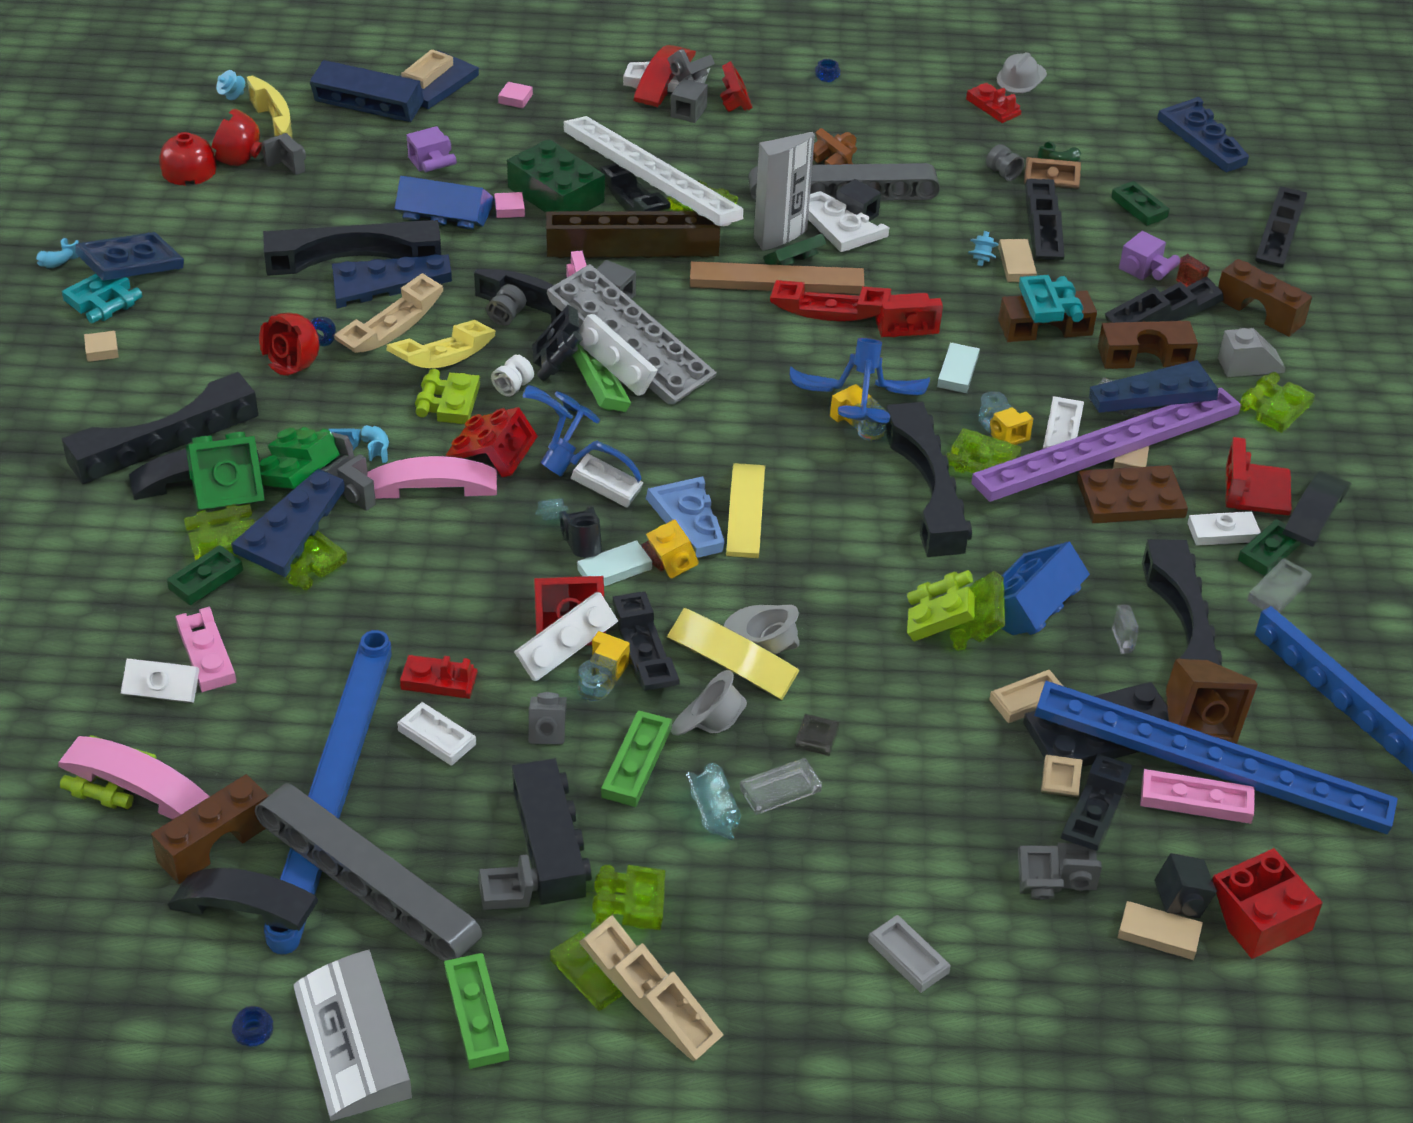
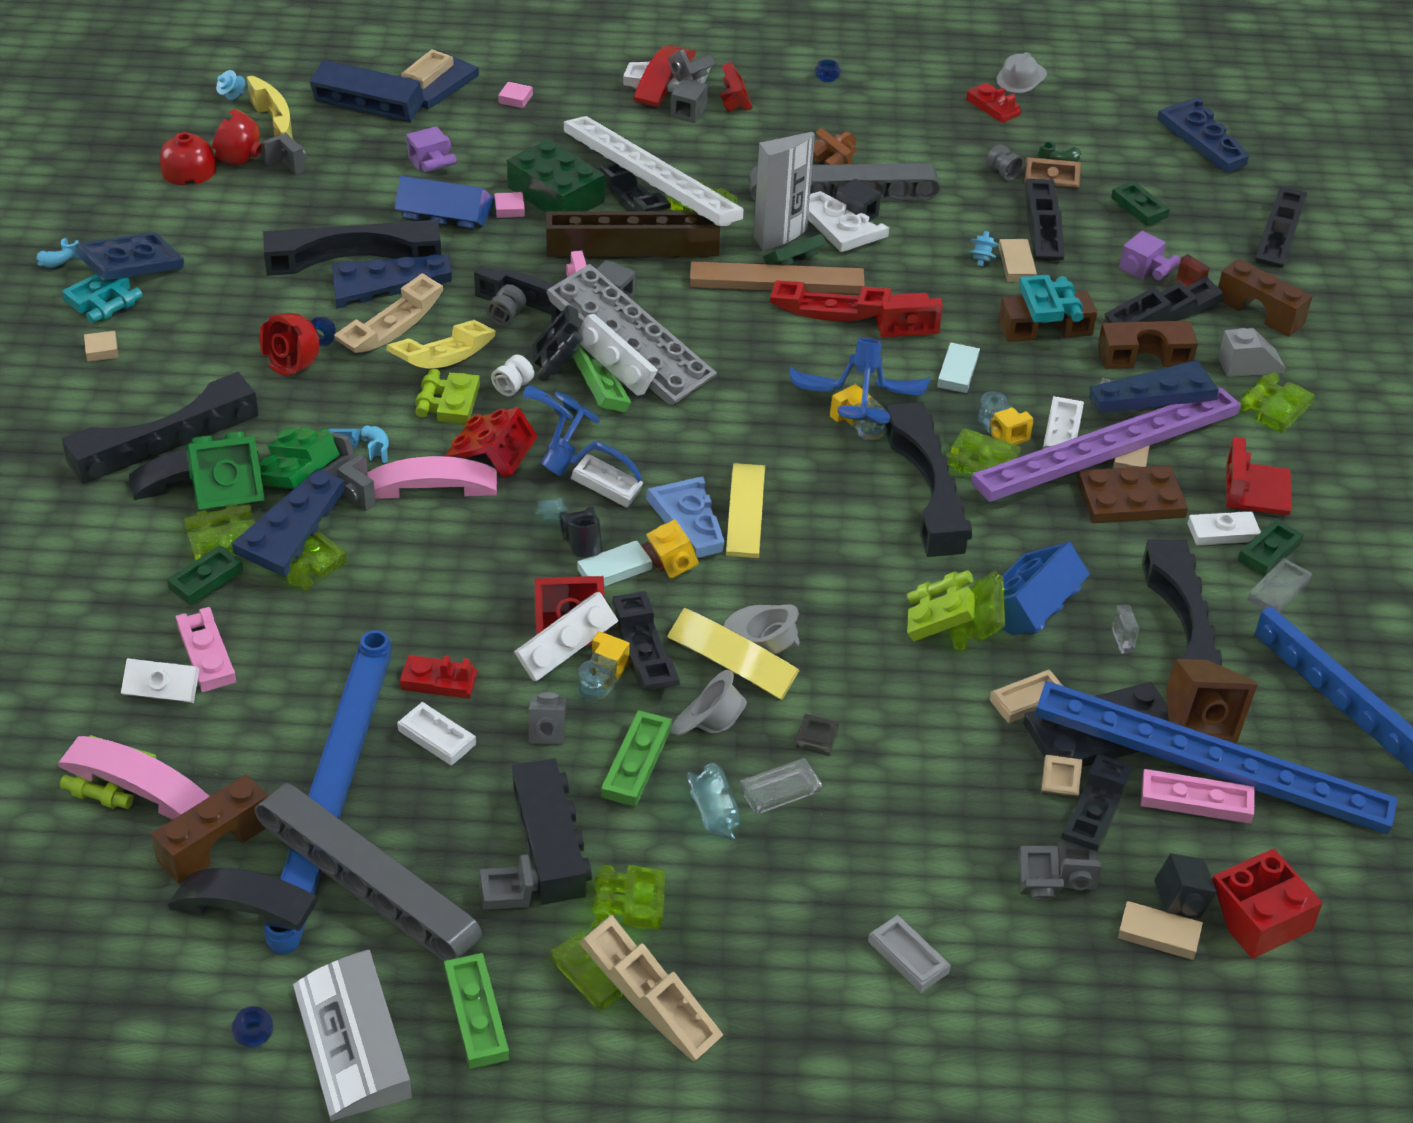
(1316, 507): black slope -> none

